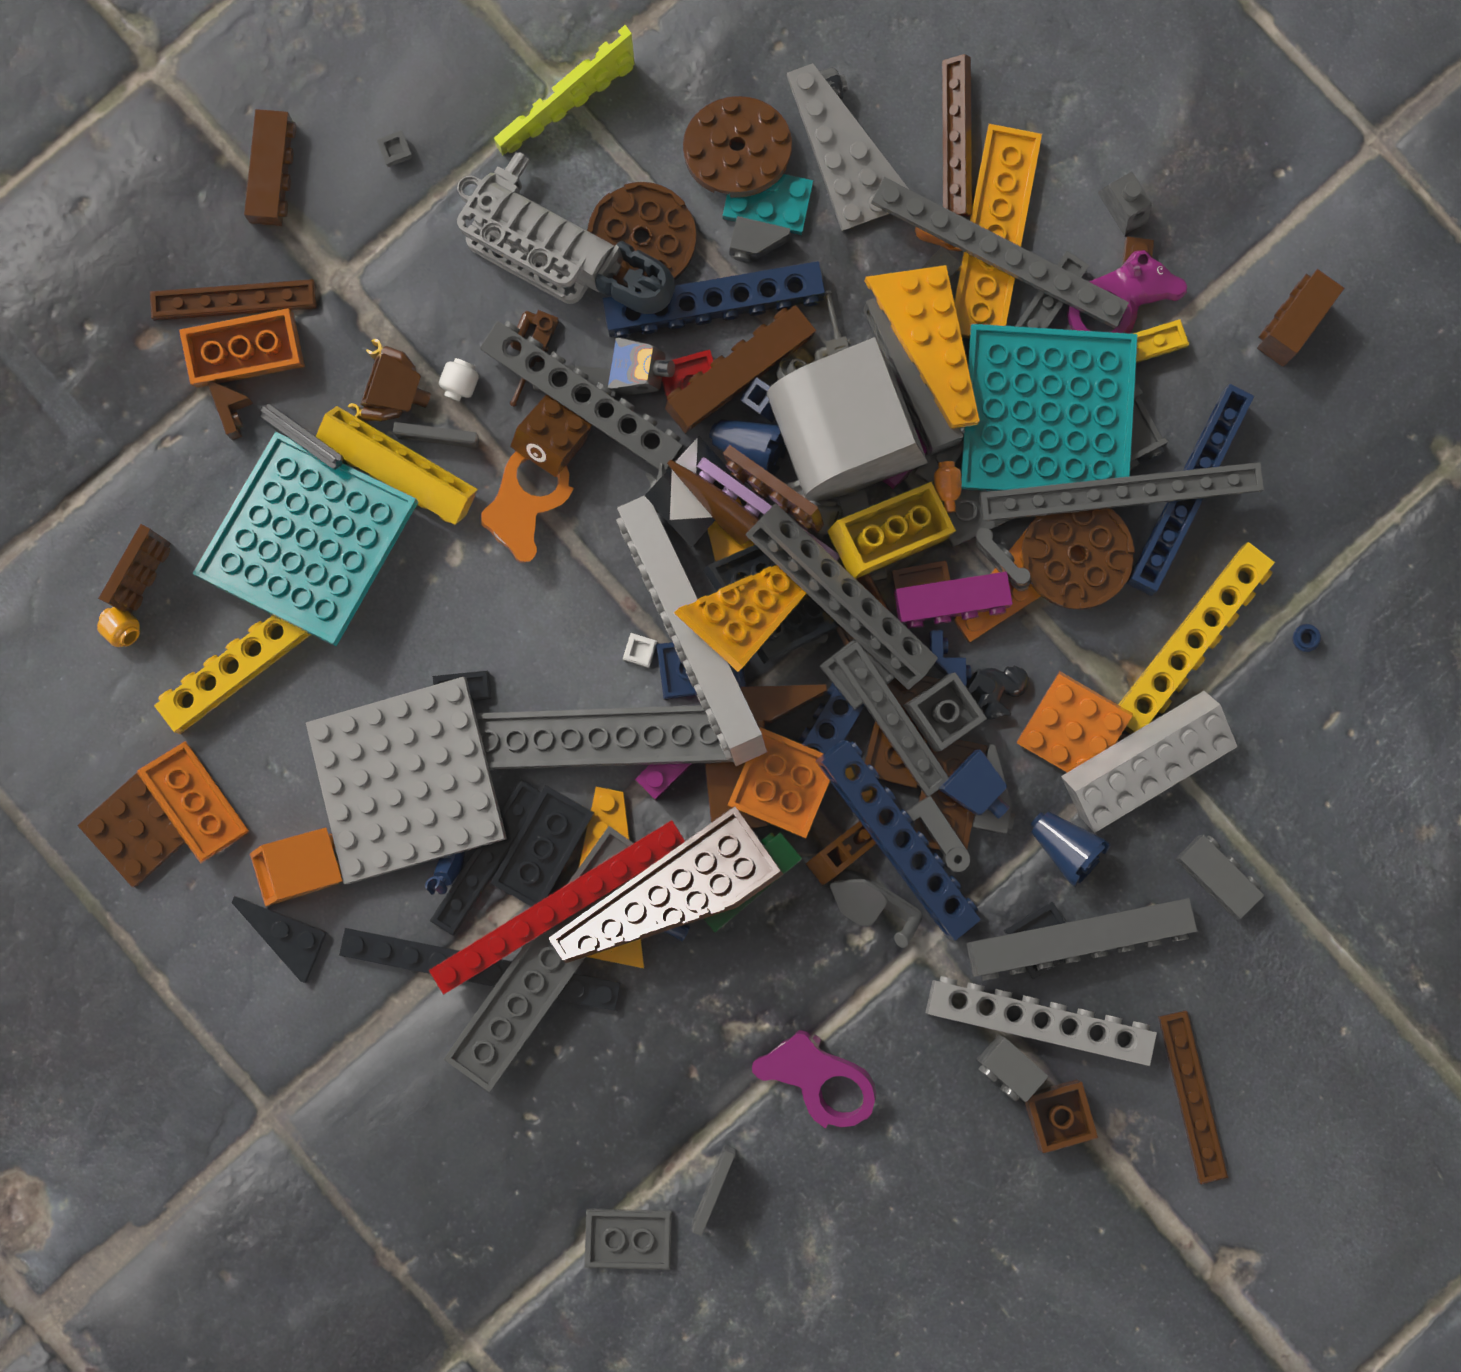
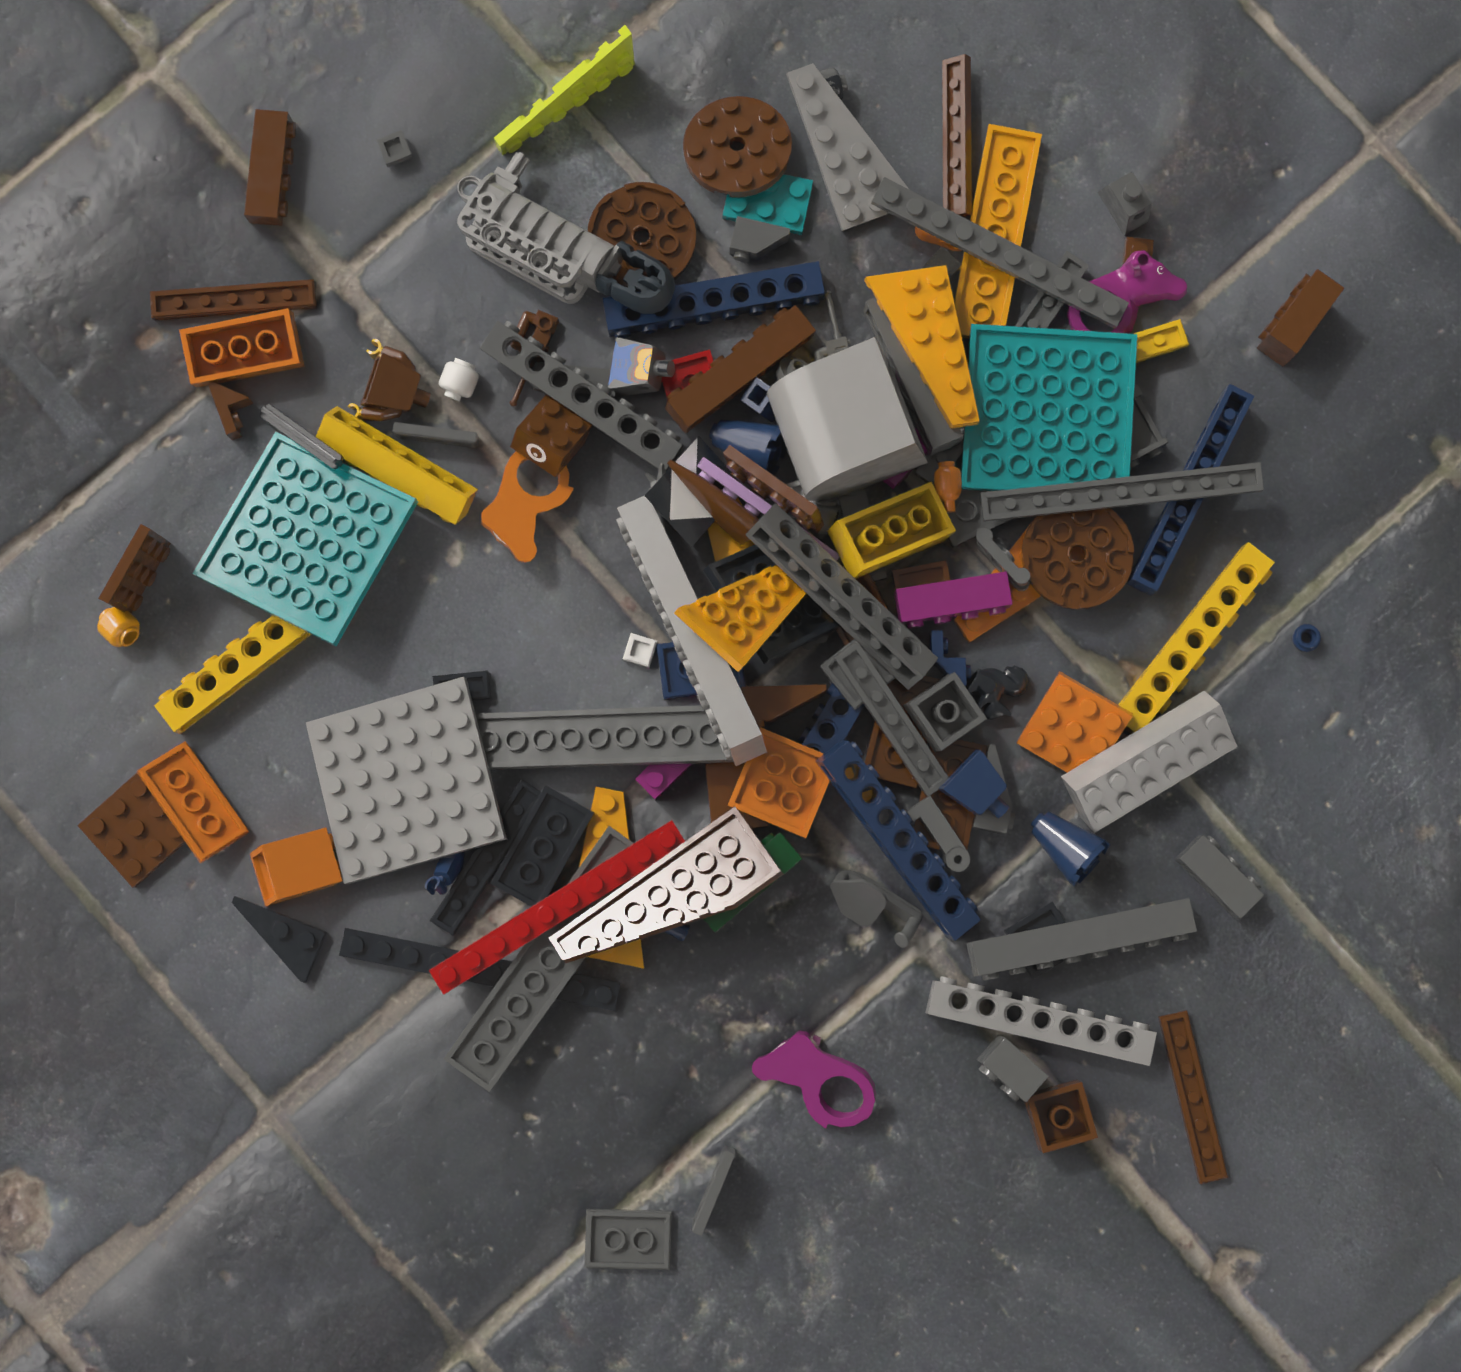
(841, 852): reddish brown slope -> none

